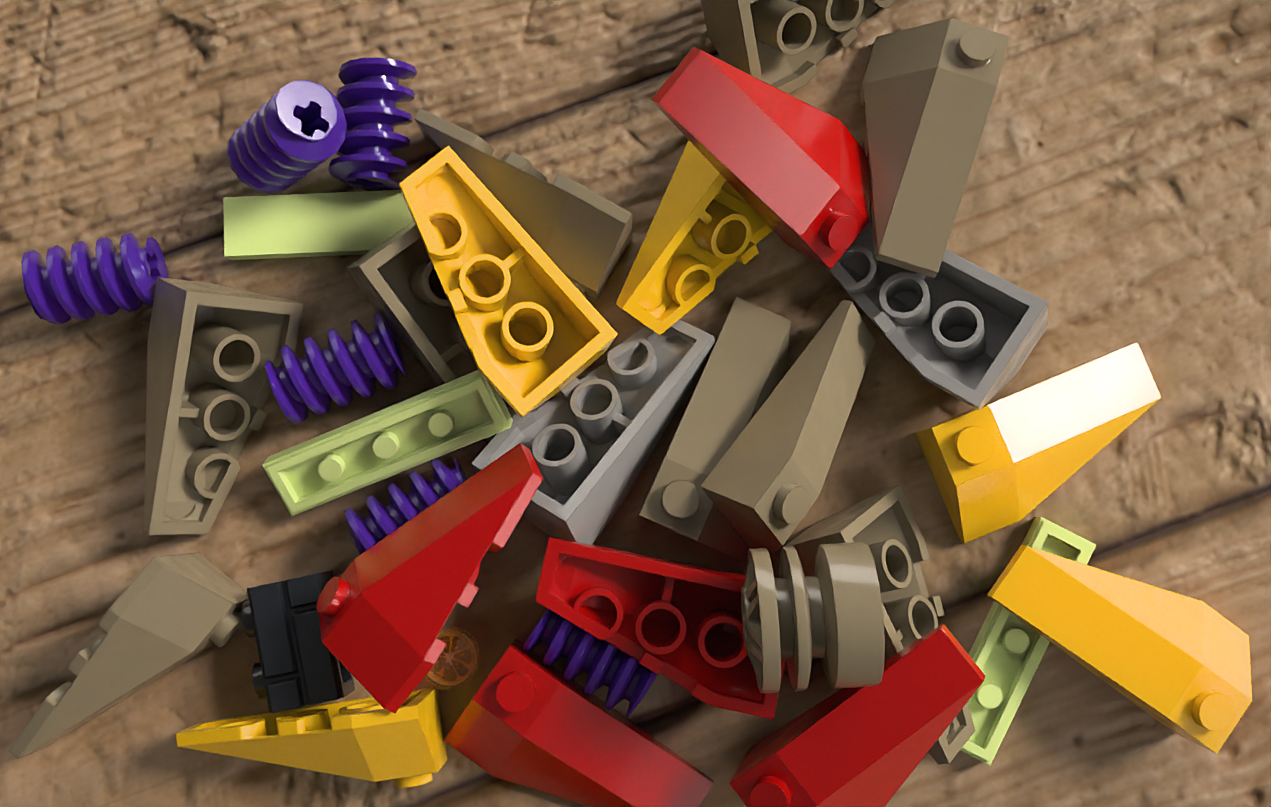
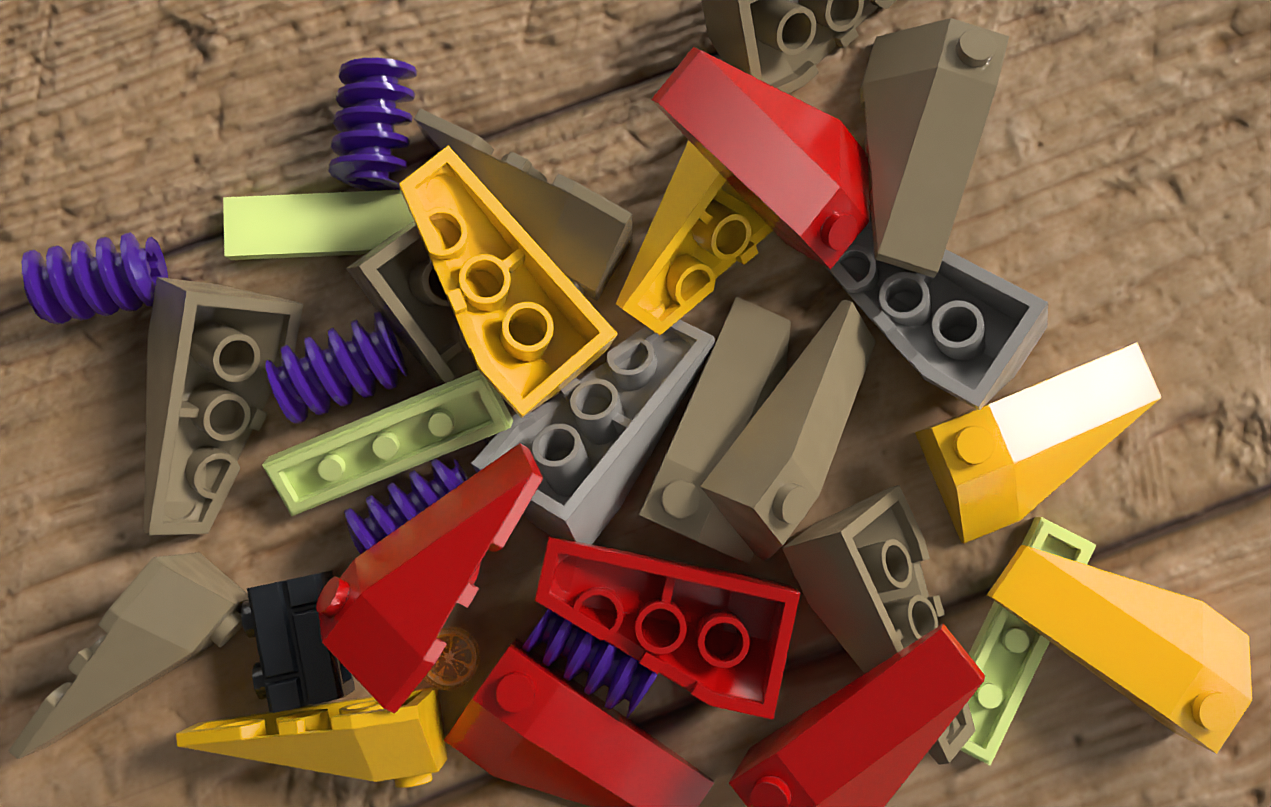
(287, 137): dark purple piece -> none
(813, 617): dark tan wheel -> none

